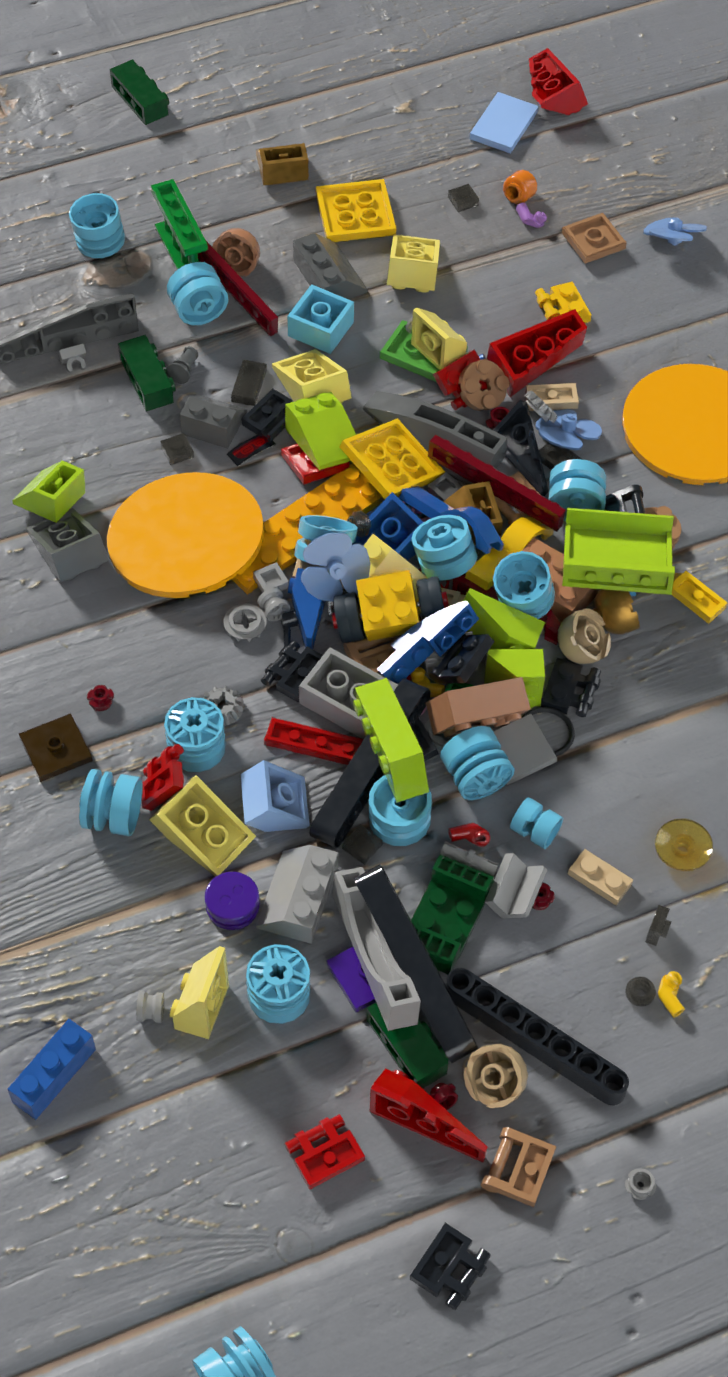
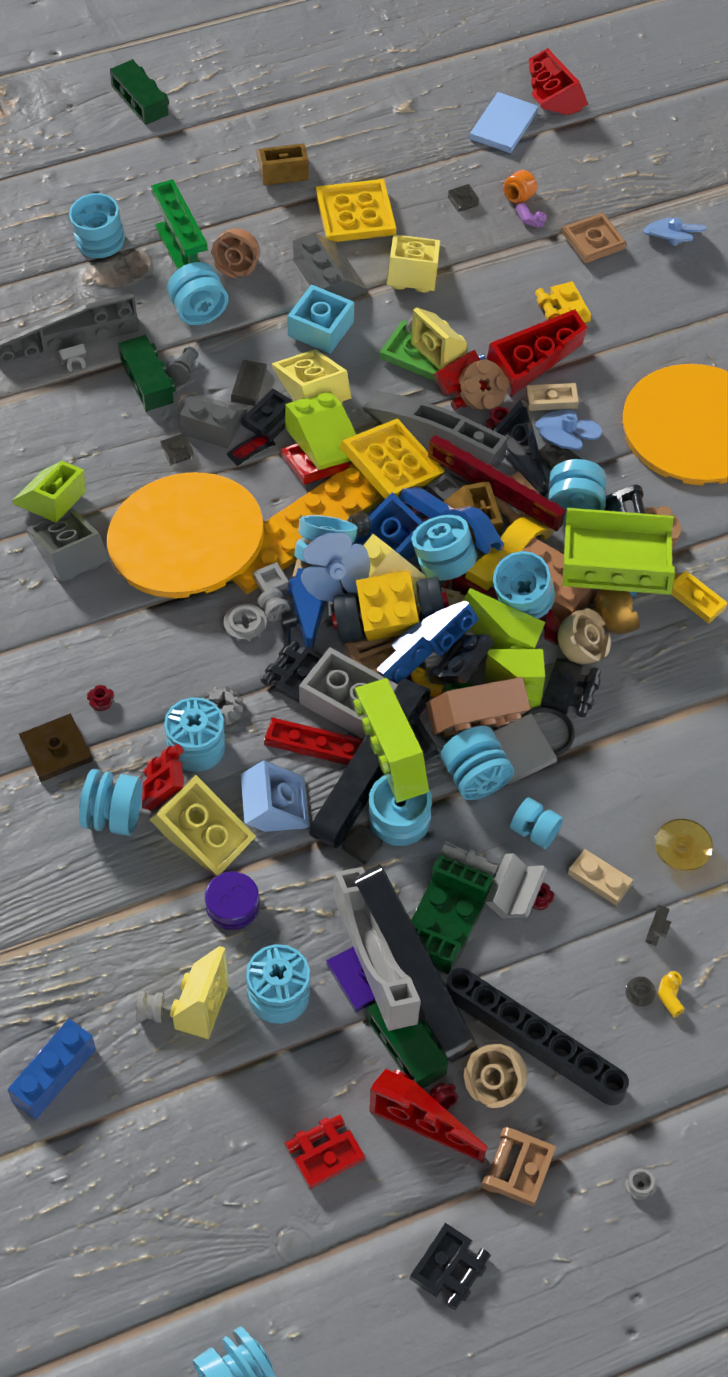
(241, 291): dark red tile -> none
(299, 892): light grey slope -> none
(470, 832): red arm -> none
(540, 407): light grey gear -> none

